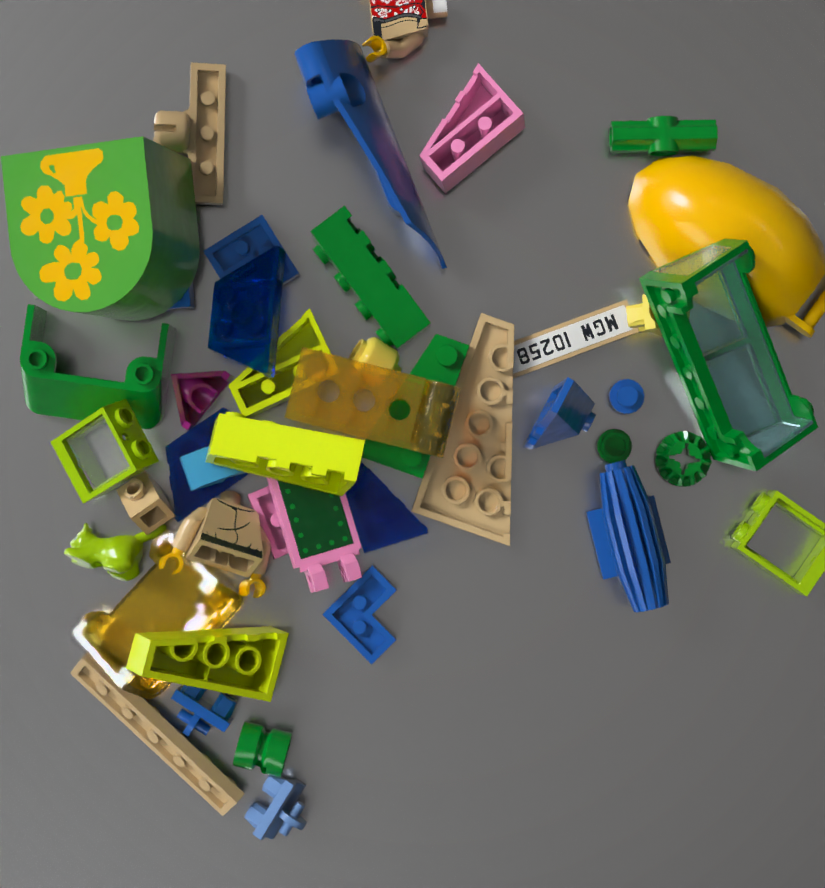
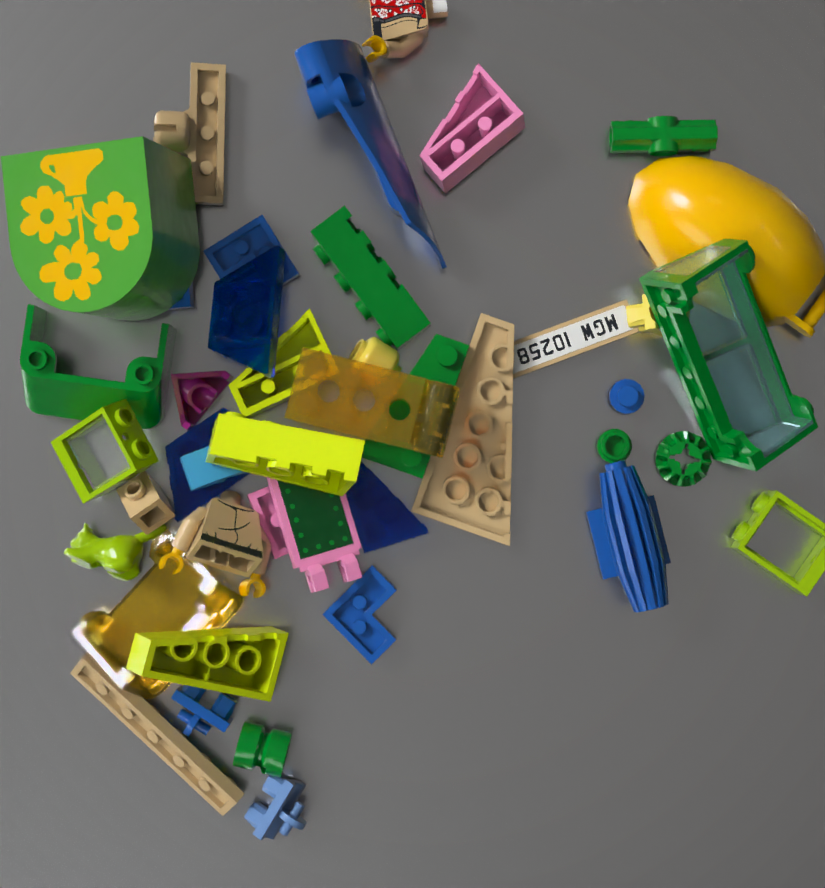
(562, 416): blue wedge -> none

